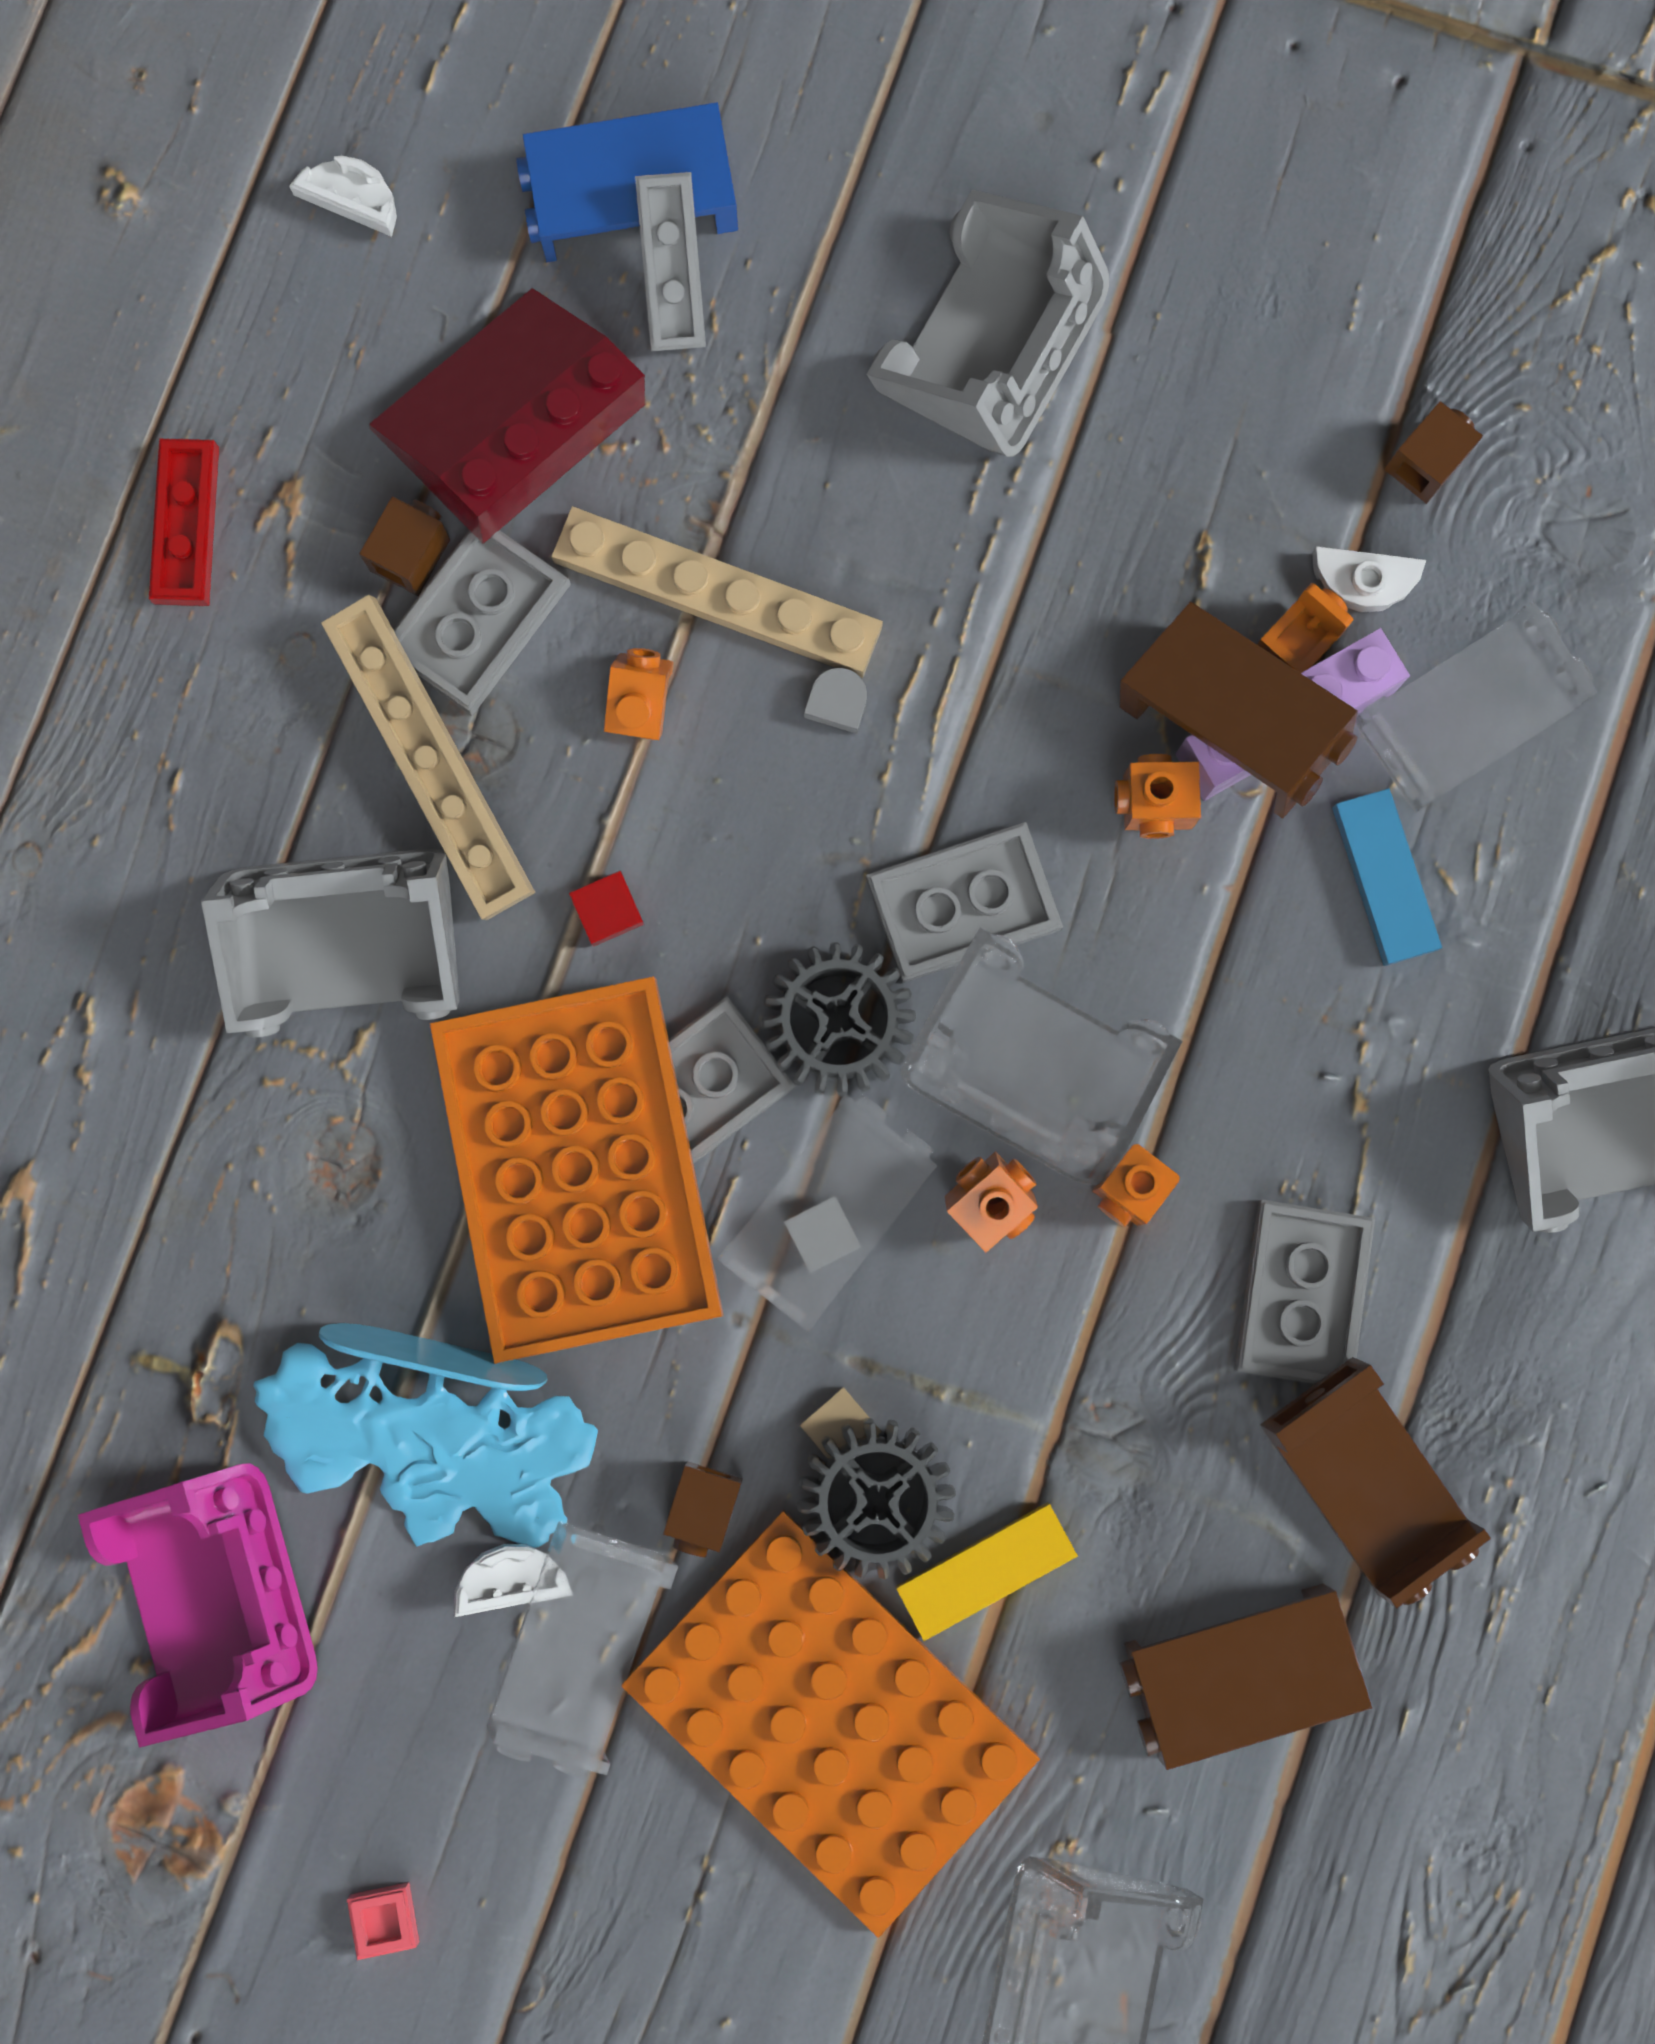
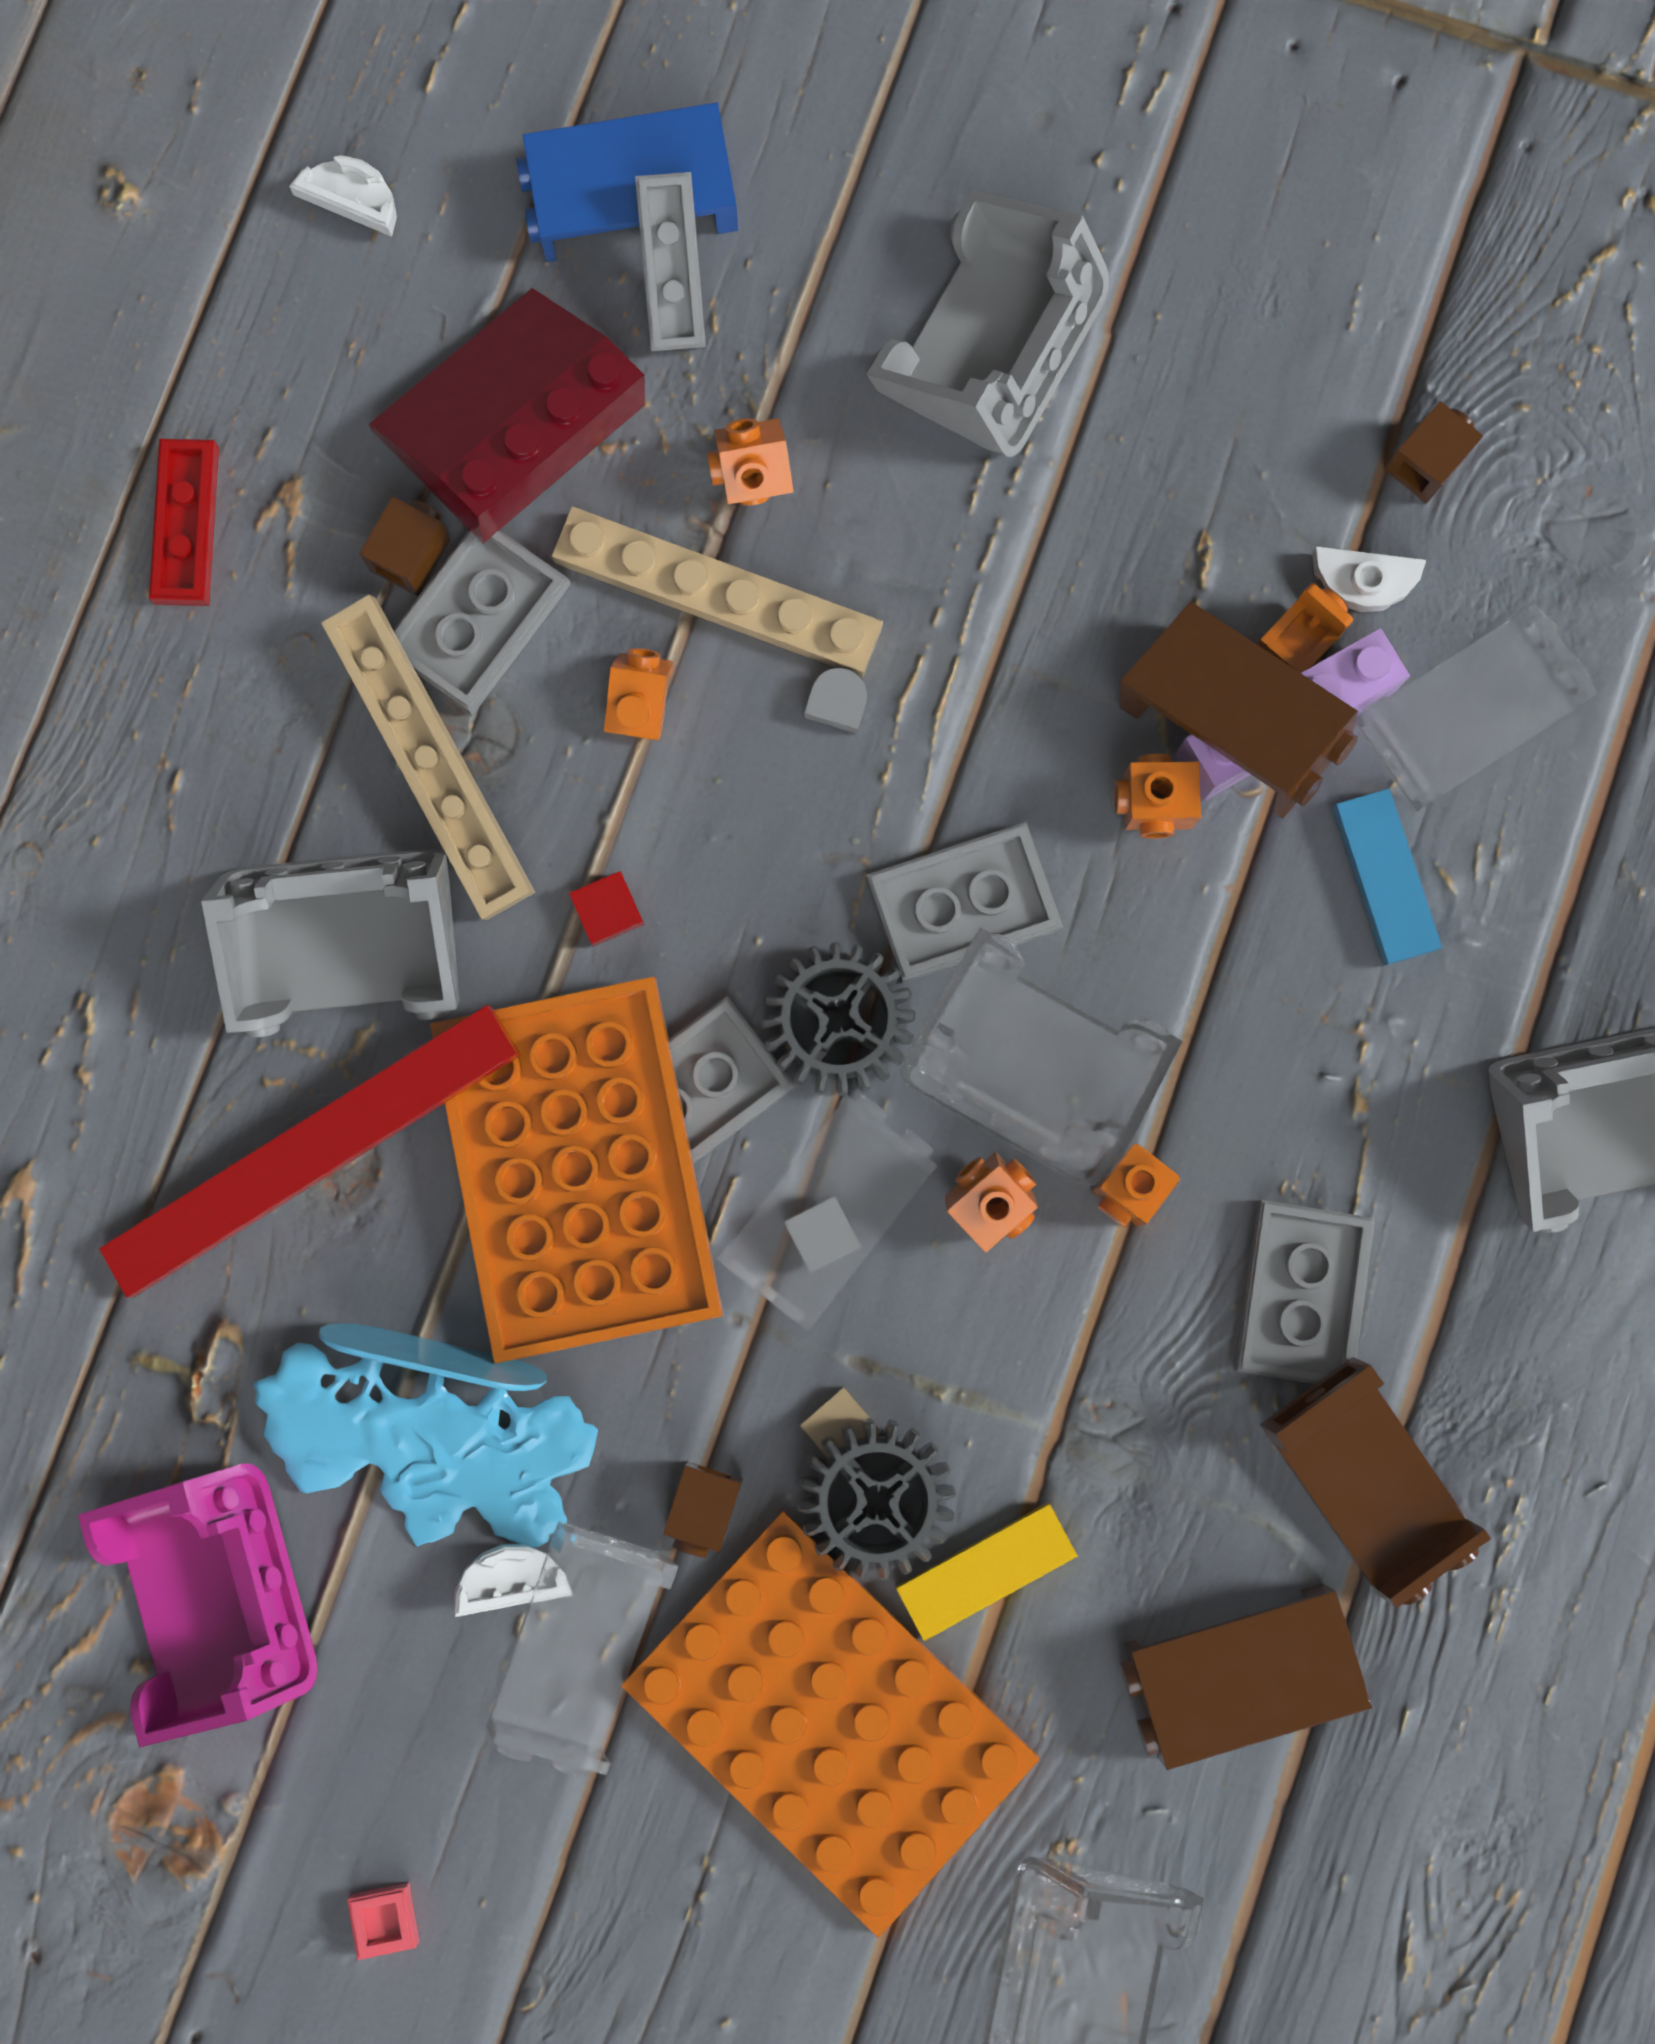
(309, 1151): none -> red tile
(751, 461): none -> orange brick

